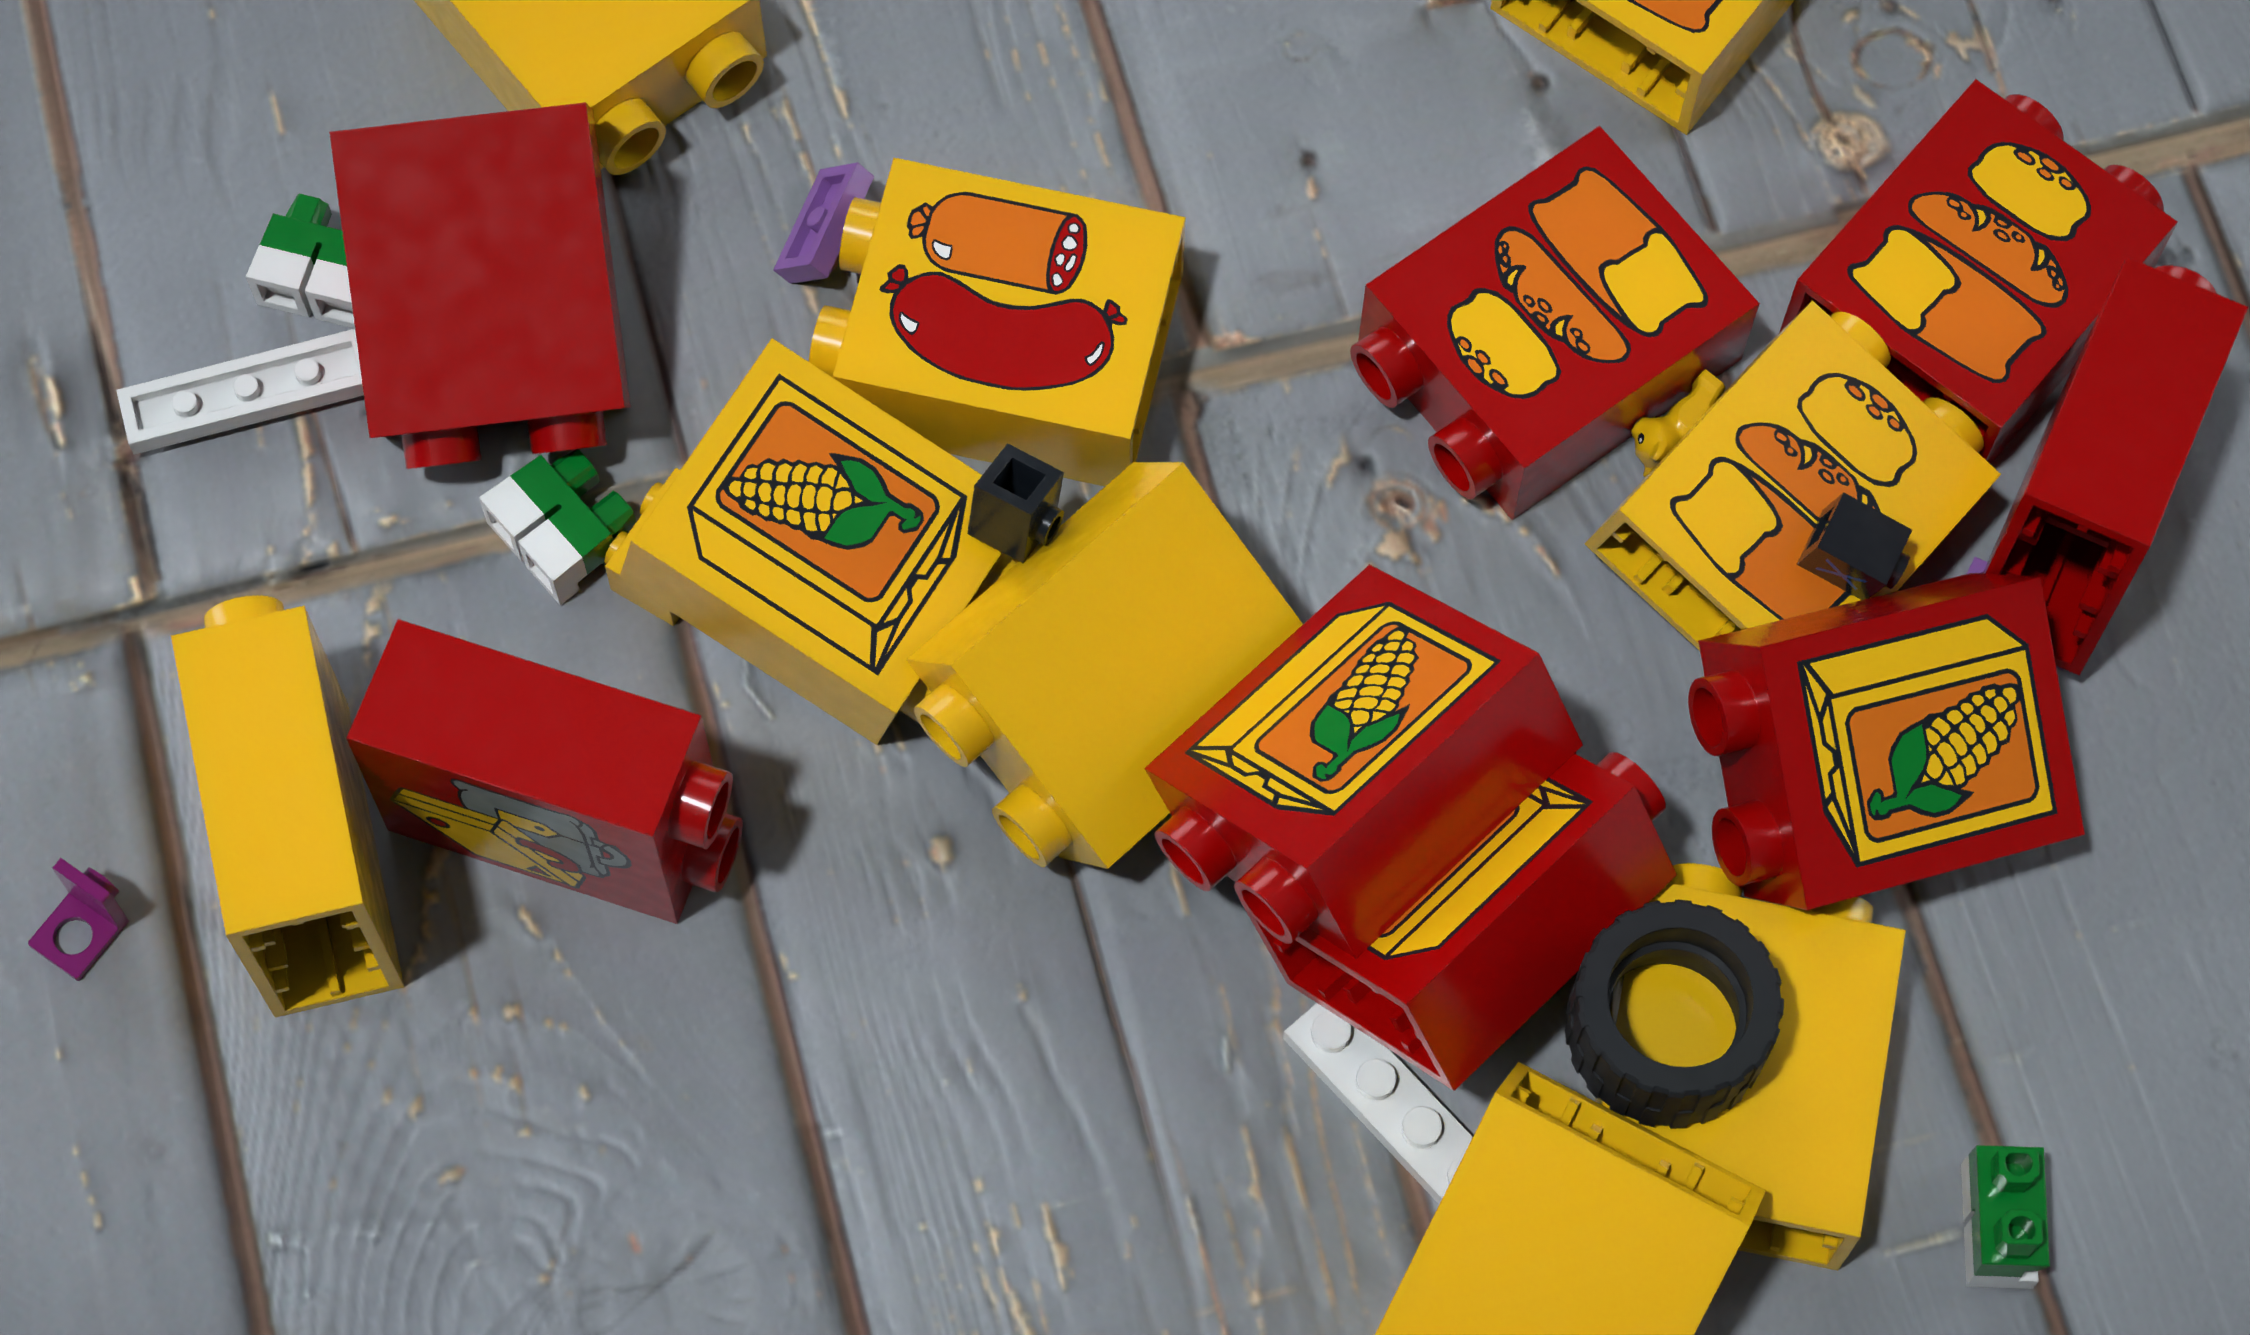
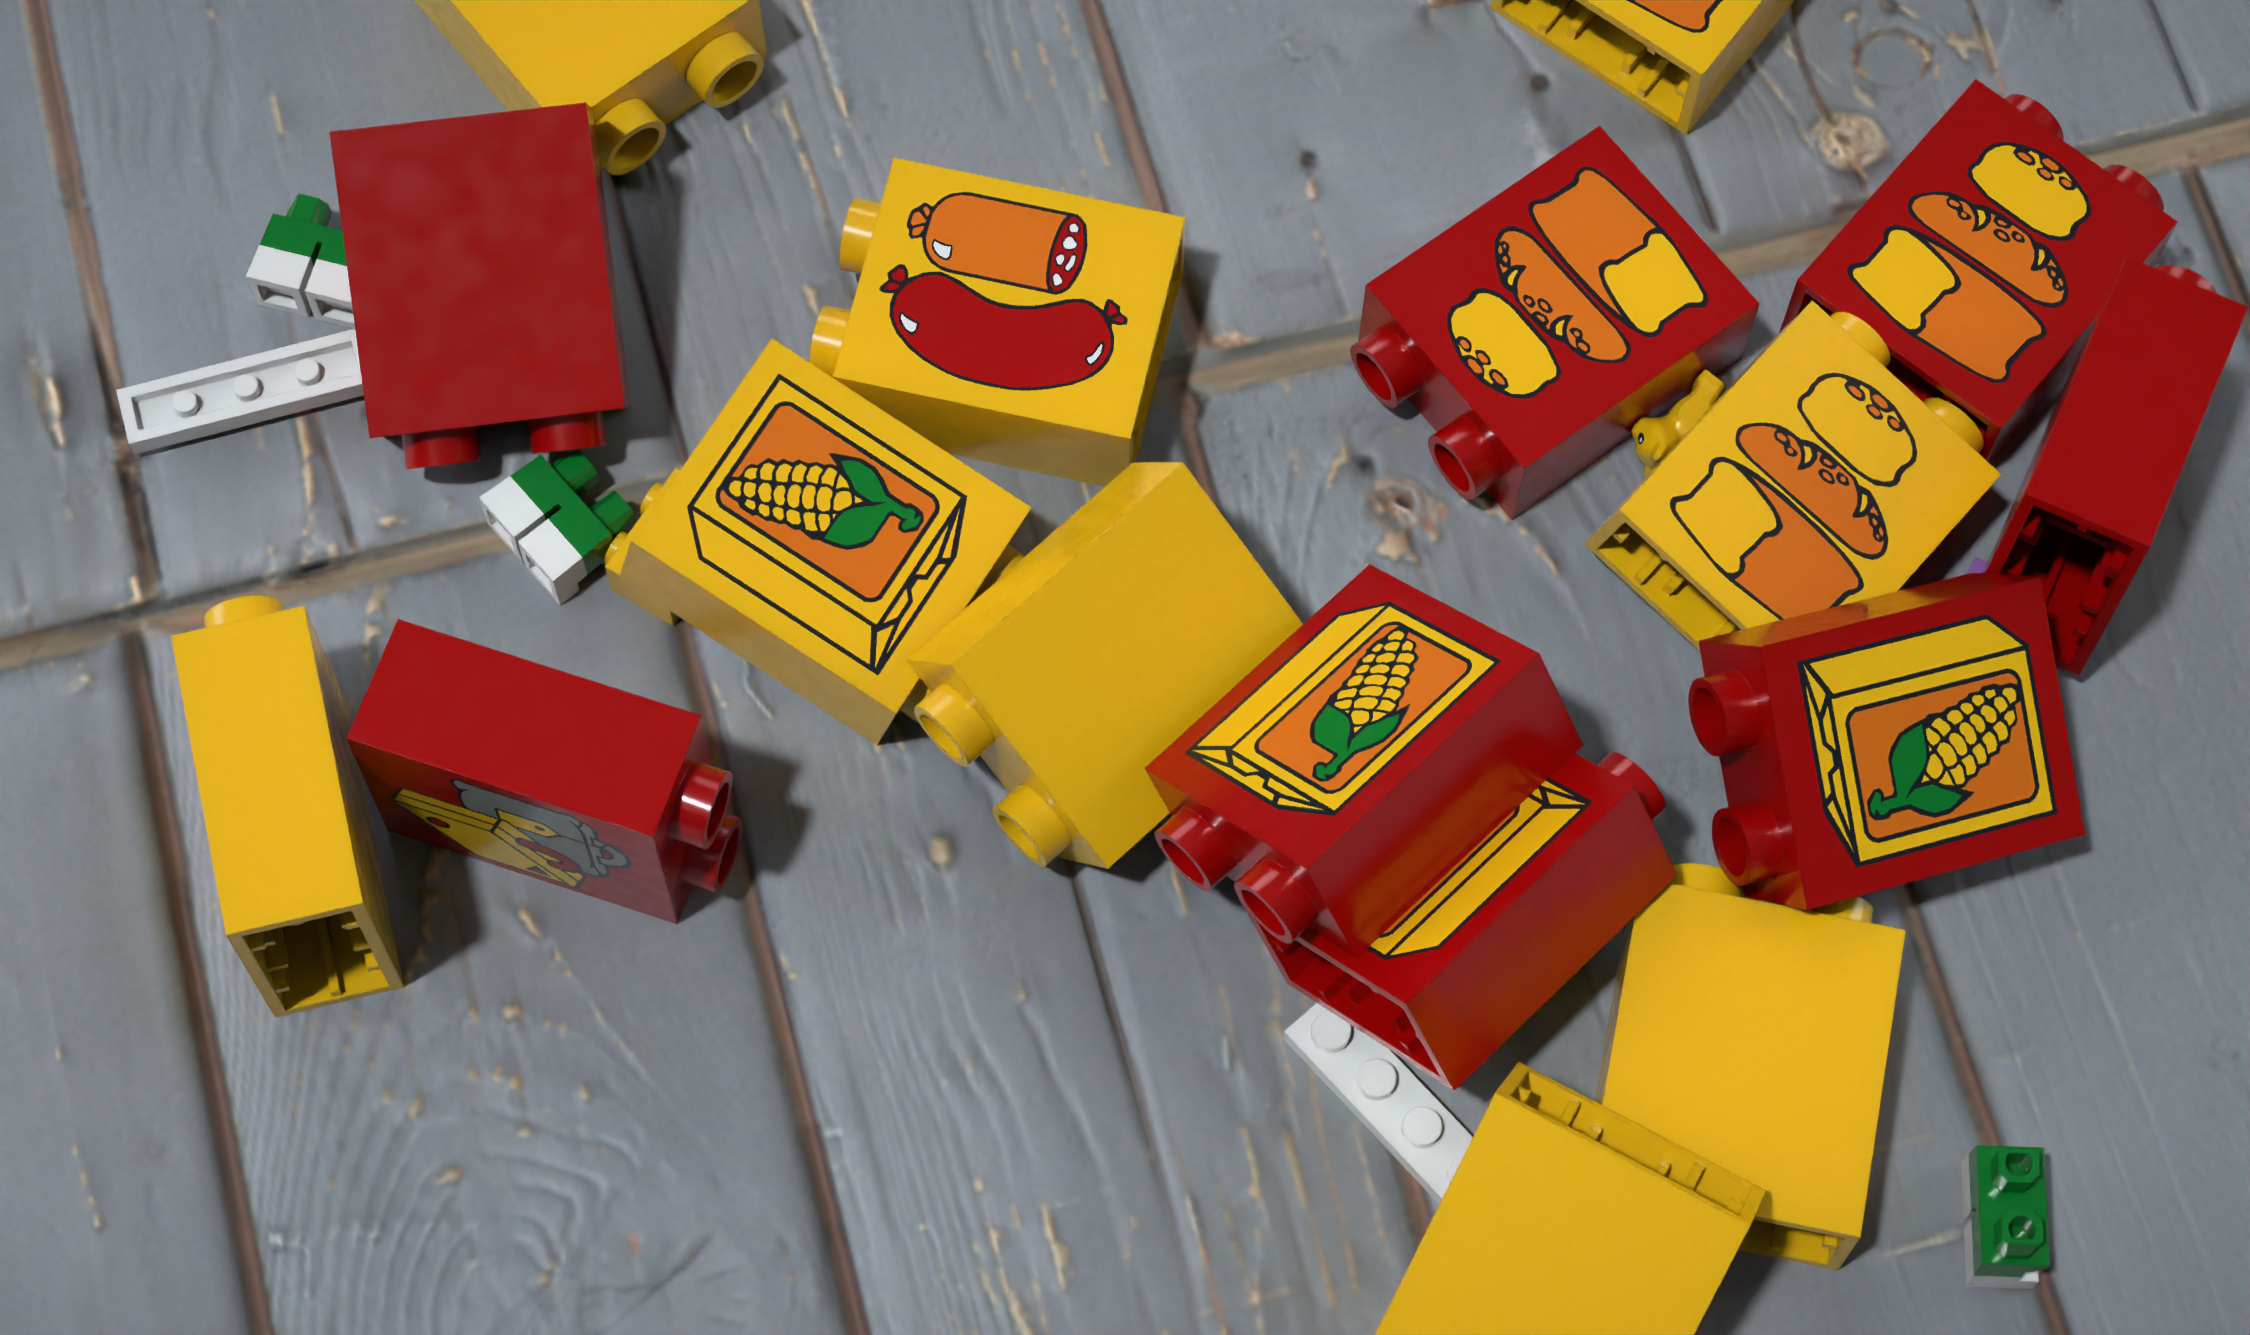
(88, 901): magenta bracket -> none
(817, 233): medium lavender plate -> none
(1016, 504): black brick -> none
(1697, 940): black tyre -> none
(1856, 548): black brick -> none

